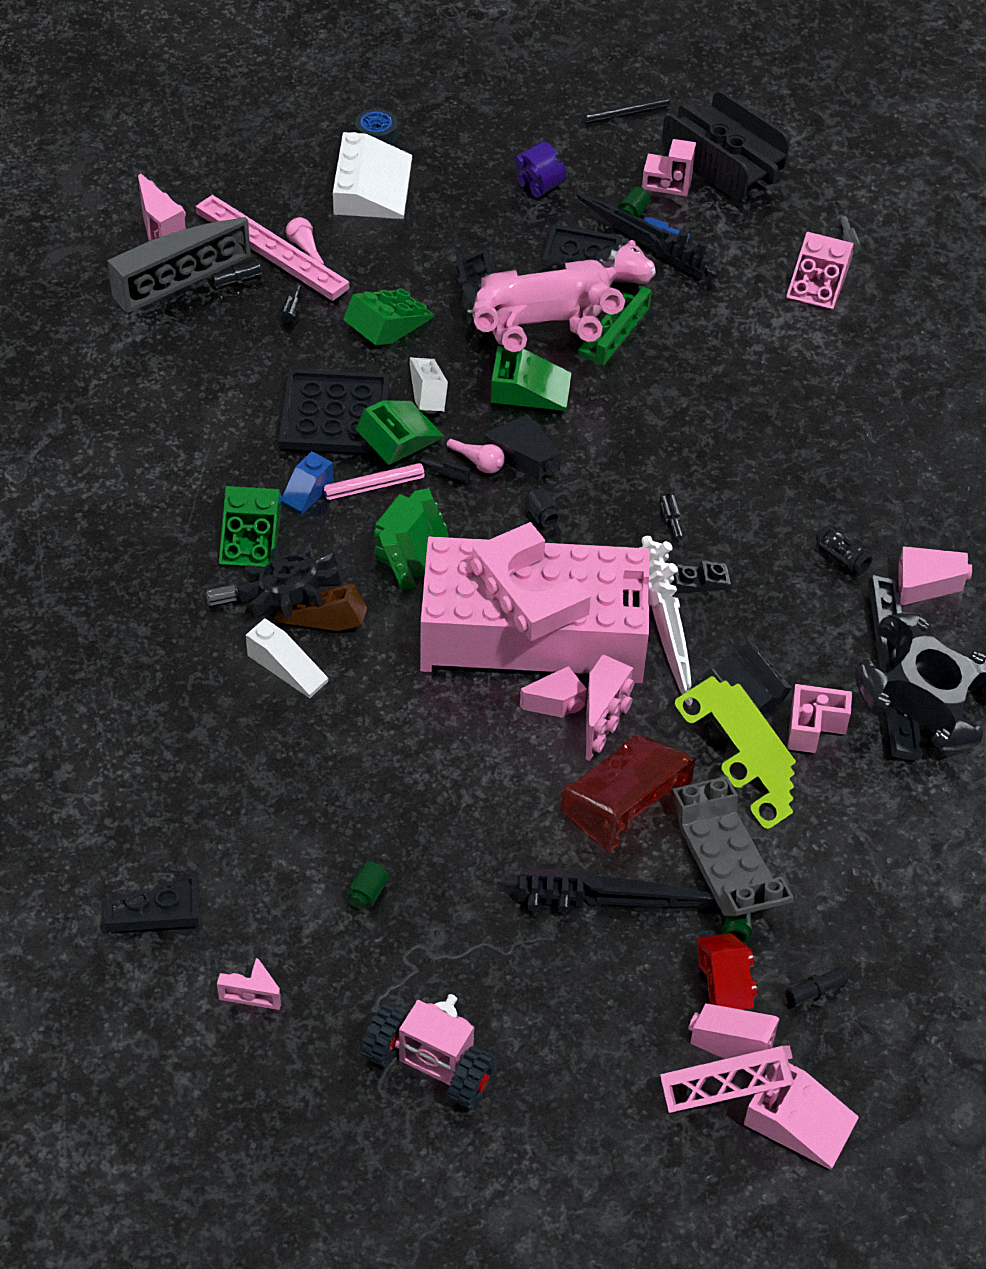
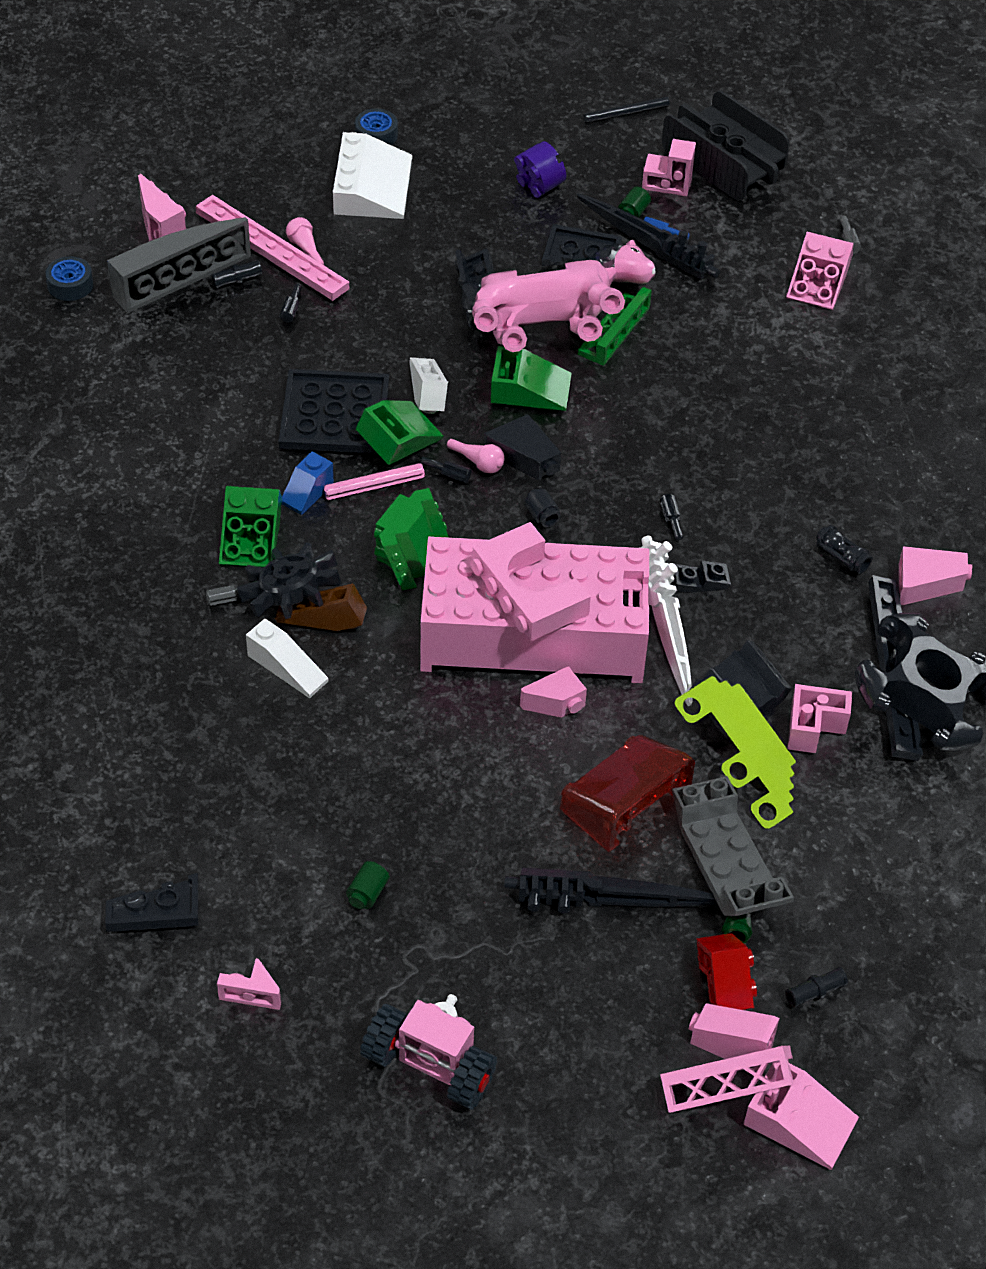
(69, 278): none -> black wheel
(385, 315): green slope -> none
(606, 700): bright pink slope -> none

